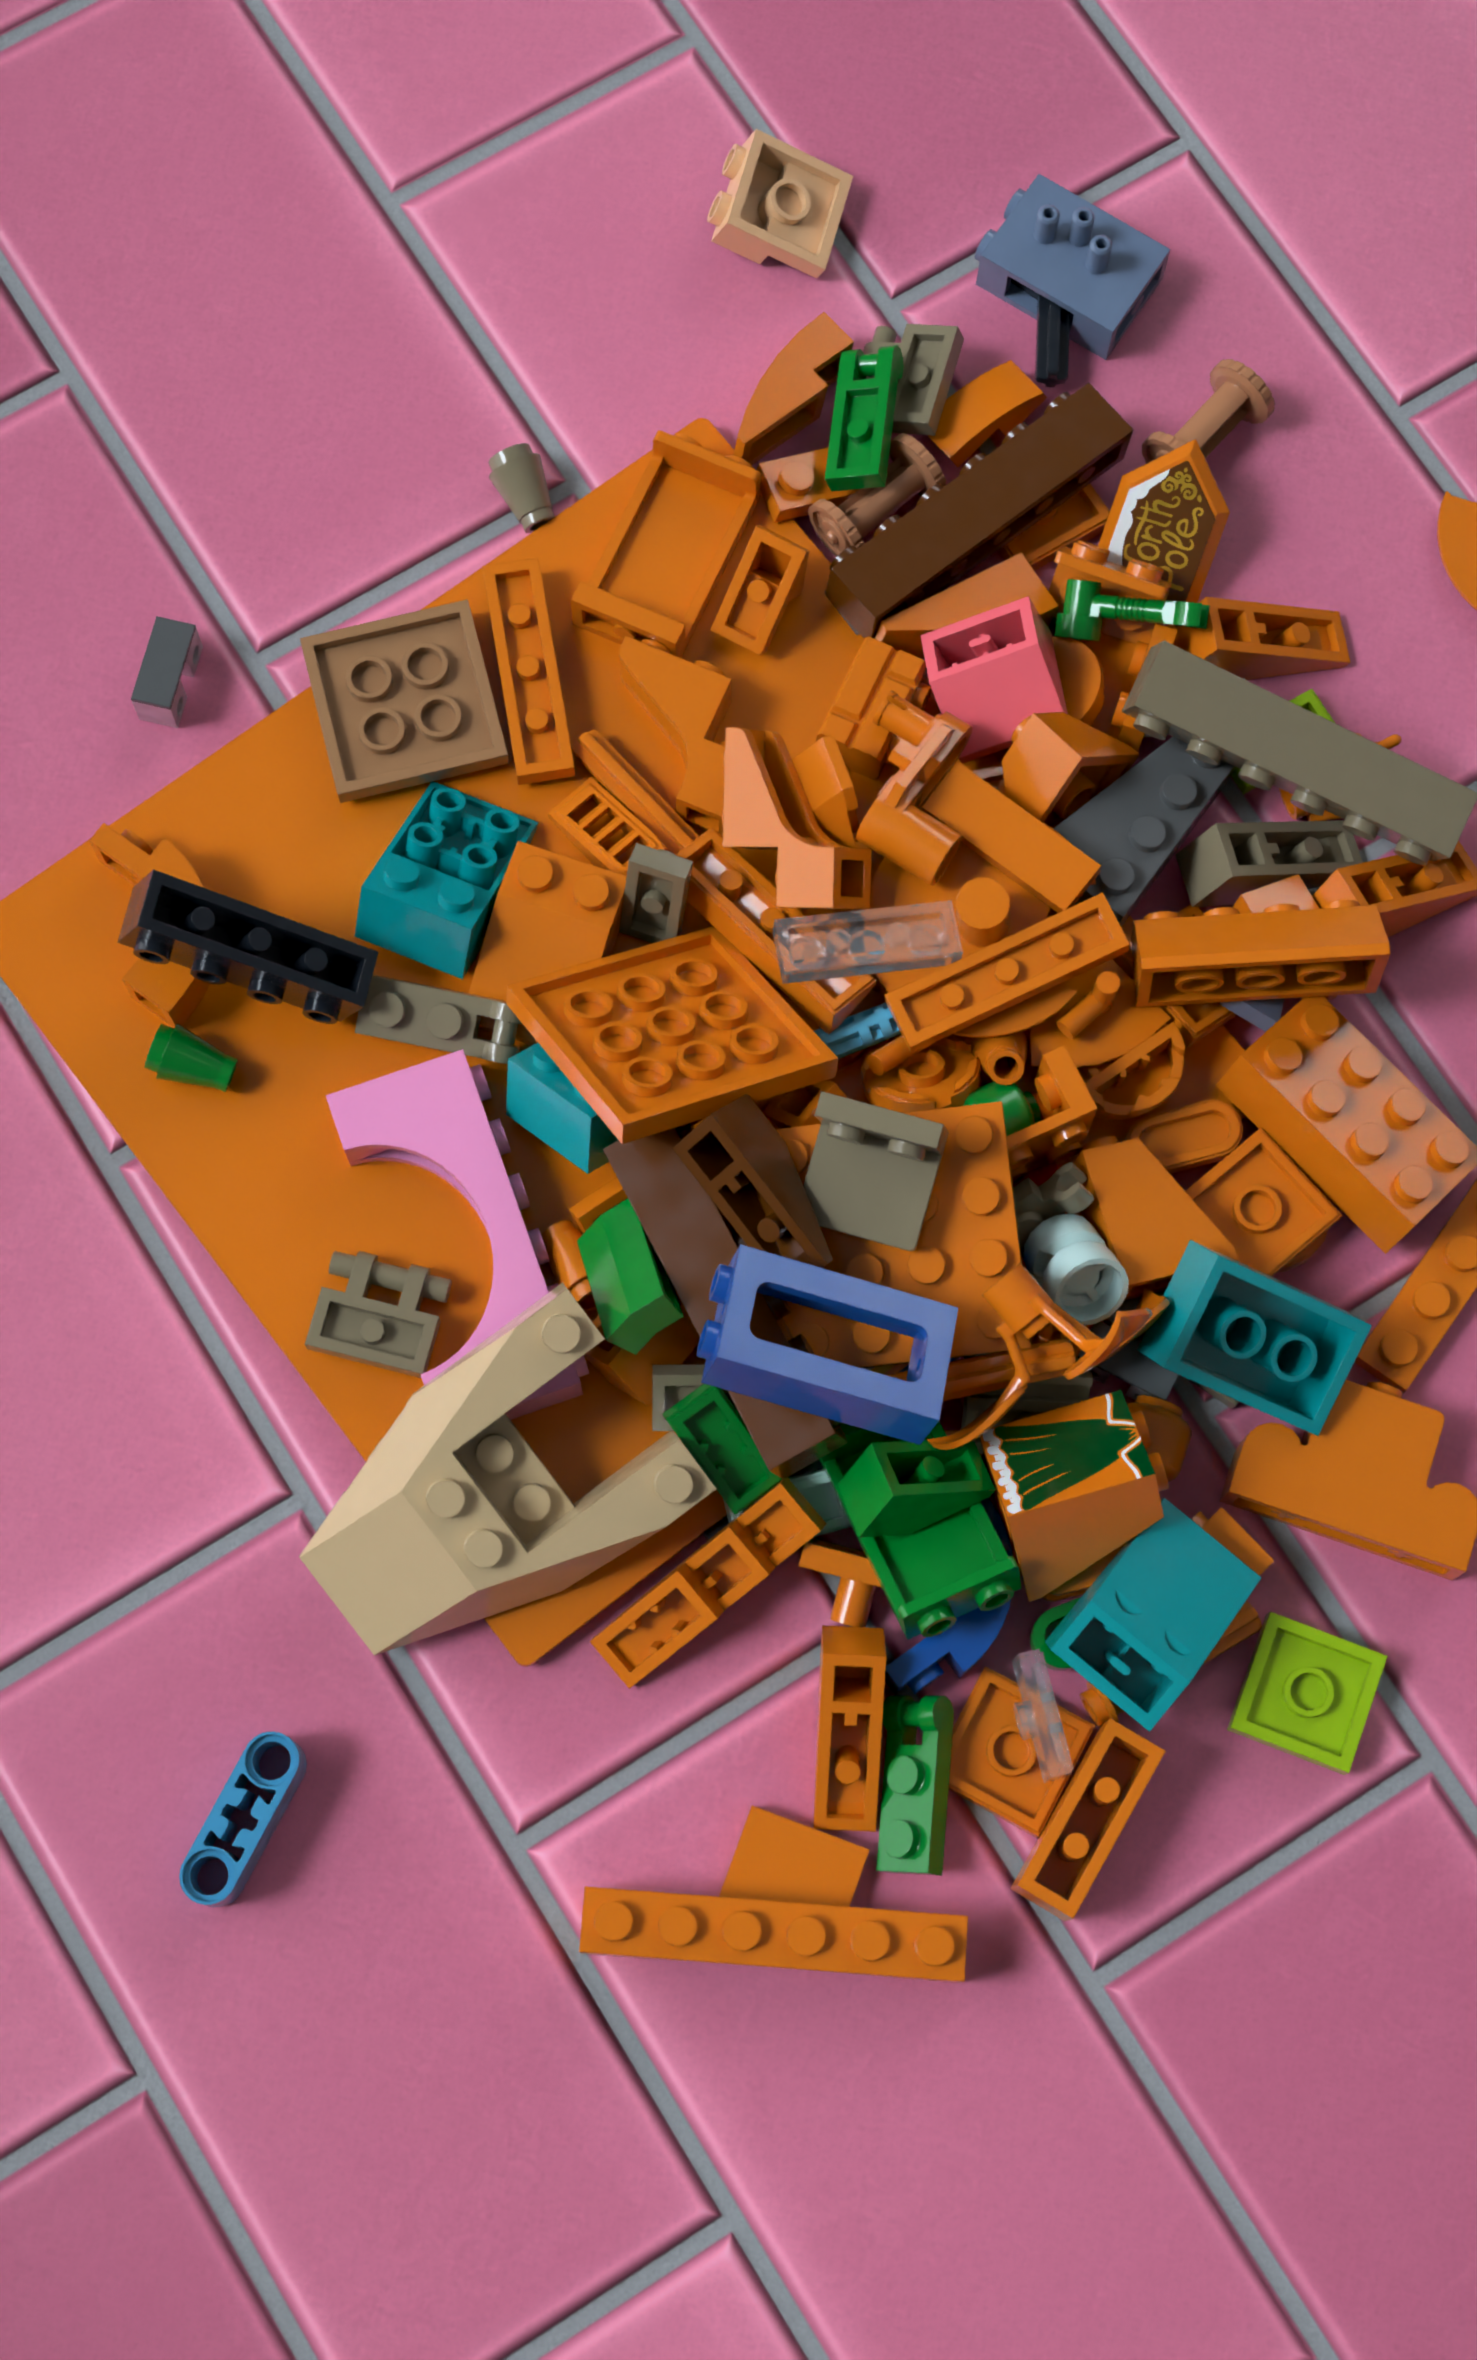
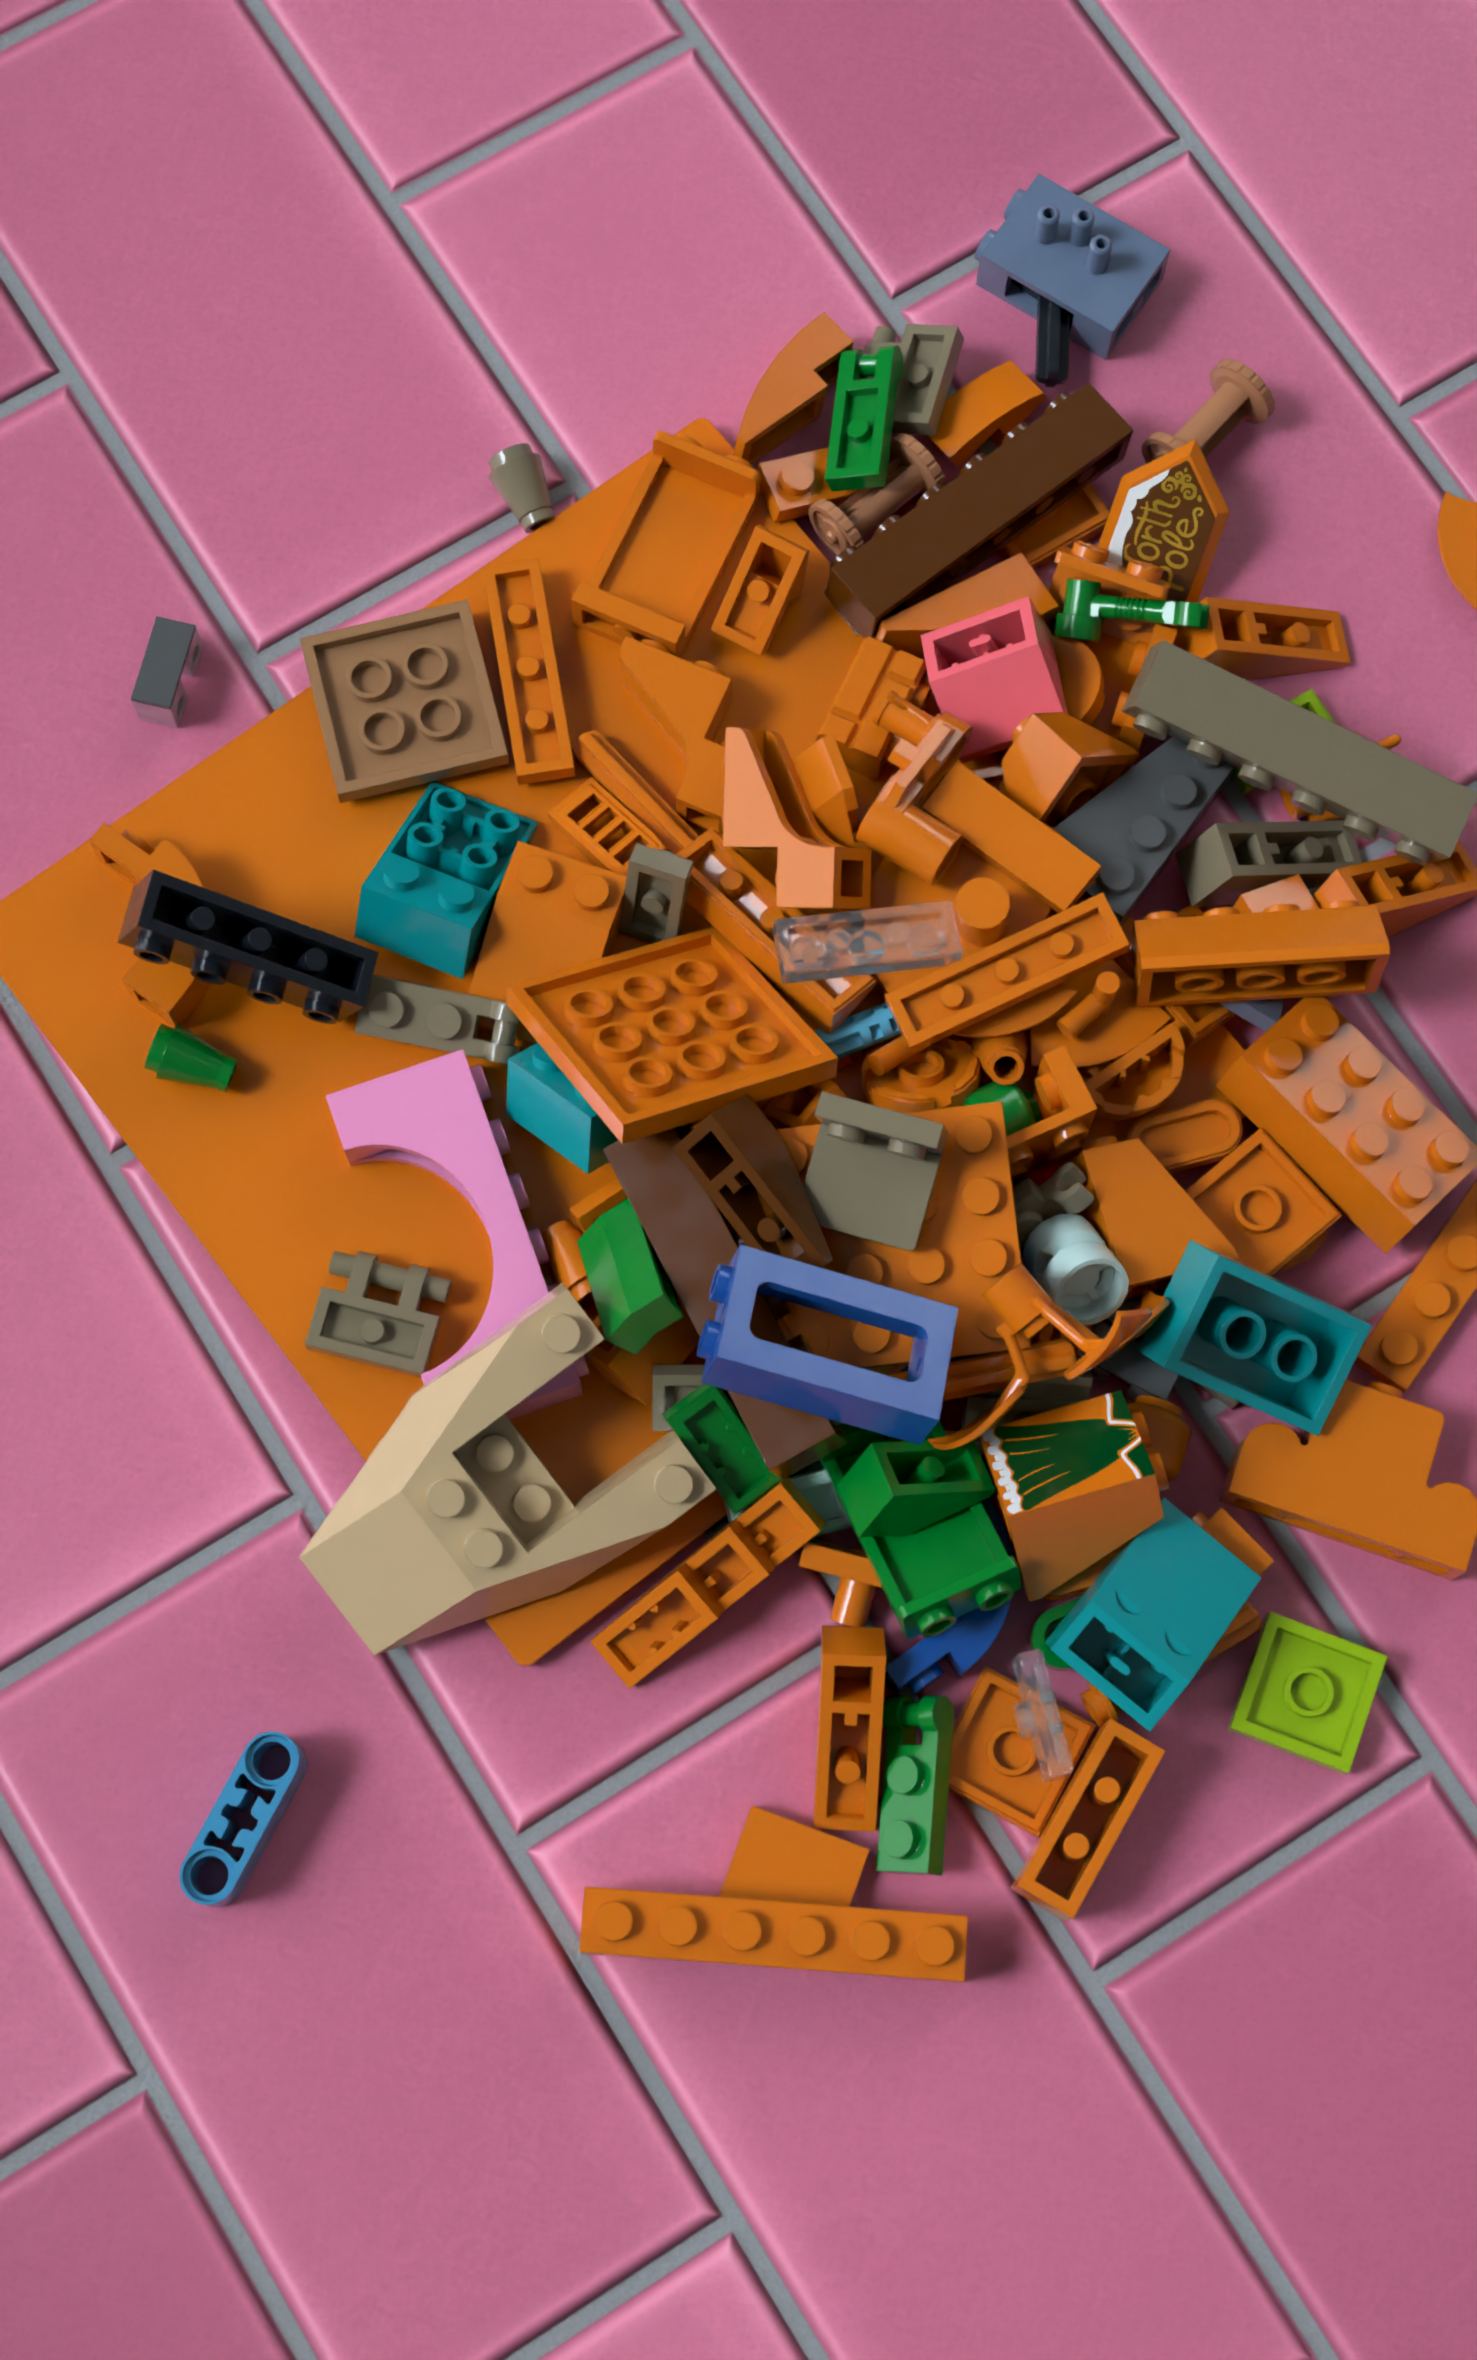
(779, 204): light nougat plate -> none

